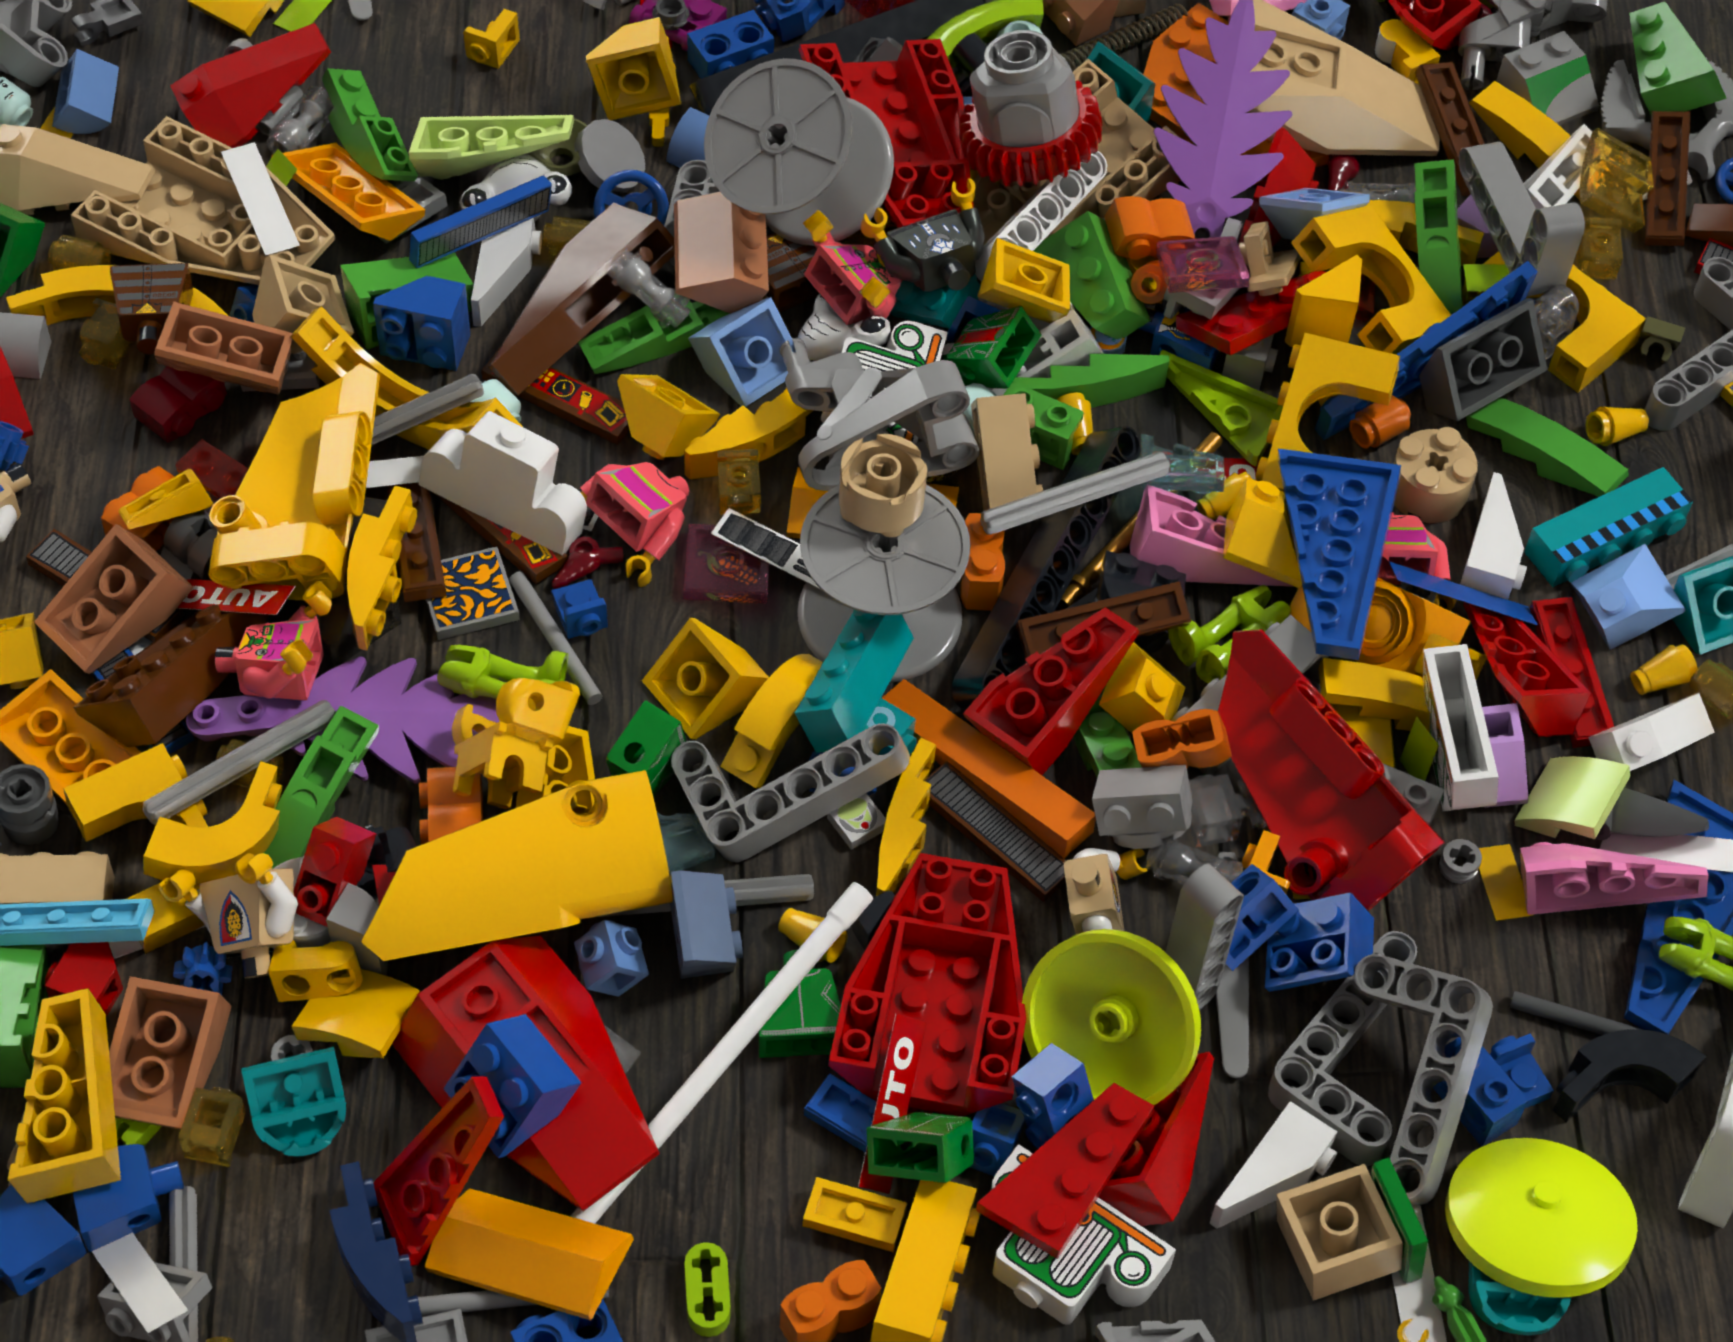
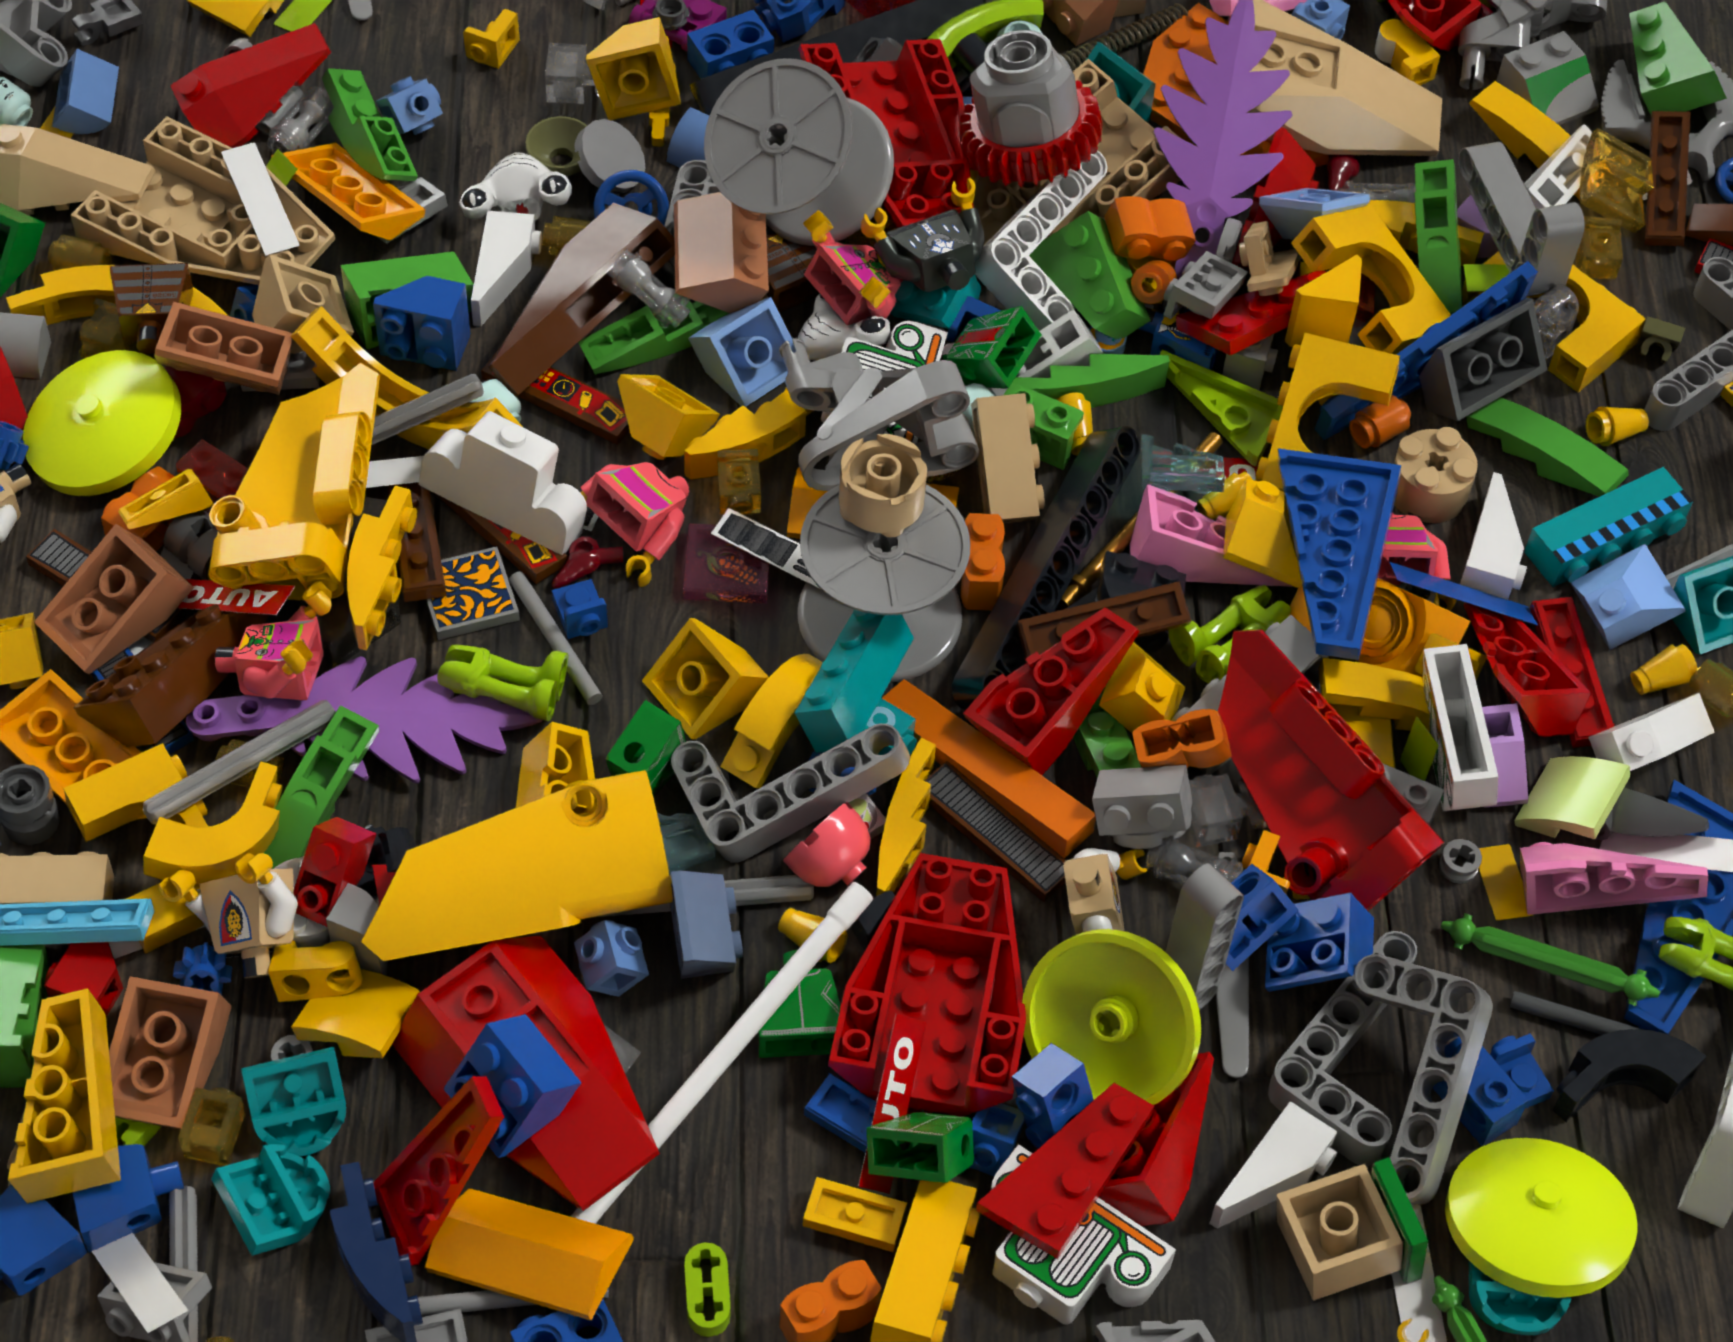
(102, 423): none -> neon yellow dish
(273, 1197): none -> teal slope
(411, 105): none -> medium blue brick
(446, 809): orange brick -> none
(468, 143): yellowish green wedge -> none
(479, 221): tile -> none
(516, 748): yellow piece -> none
(567, 73): none -> clear brick
(832, 850): none -> coral cylinder
(1026, 280): yellow slope -> none
(1074, 493): light grey axle -> none
(1202, 264): clear pink tile -> none
(1449, 112): reddish brown tile -> none
(1550, 959): none -> bright green wheel

